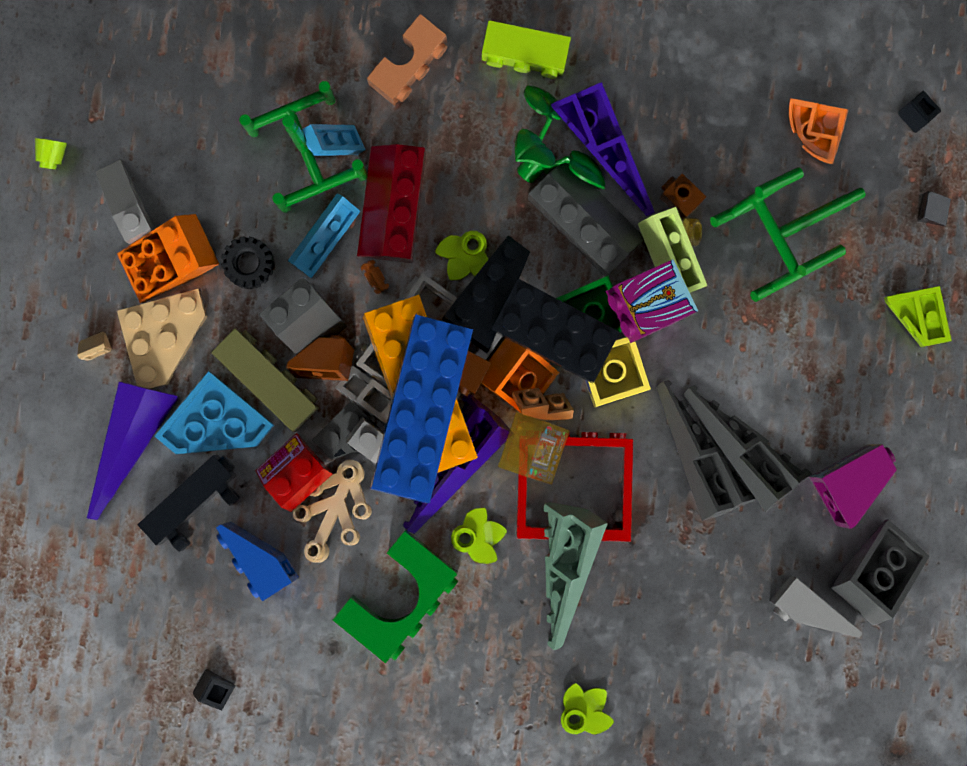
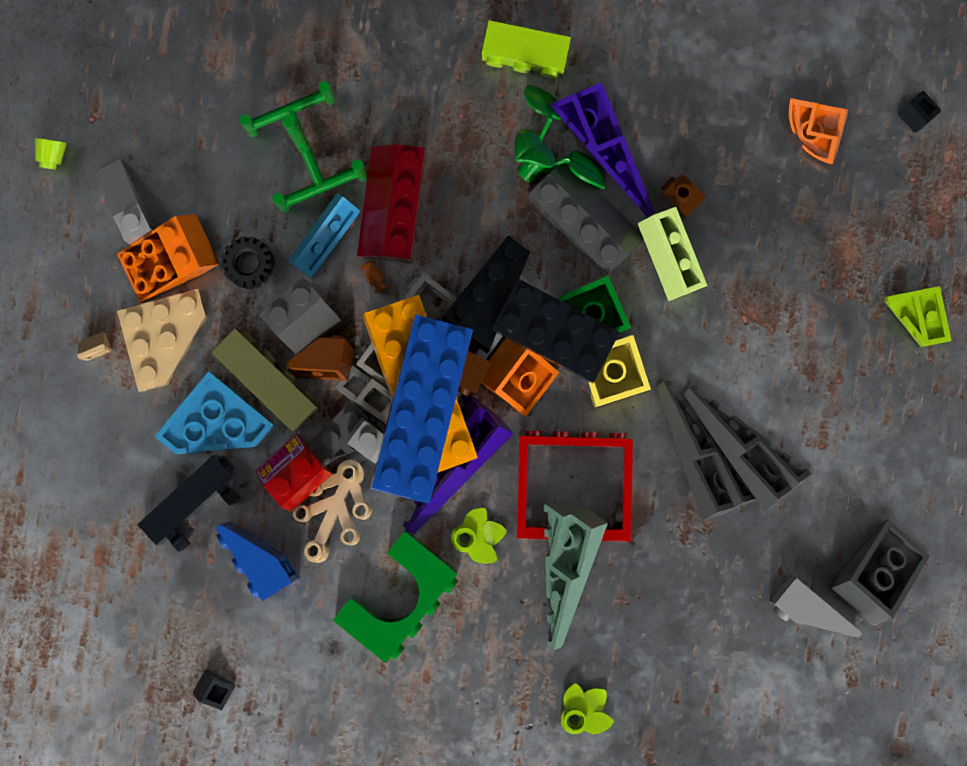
(132, 424): dark purple wedge -> none
(333, 140): dark azure plate -> none
(395, 80): nougat arch -> none
(461, 258): lime plate -> none
(533, 448): clear yellow slope -> none
(547, 407): medium nougat slope -> none
(651, 301): slope -> none
(694, 230): clear yellow tile -> none
(778, 234): green piece -> none
(854, 483): magenta slope -> none
(934, 209): black slope -> none

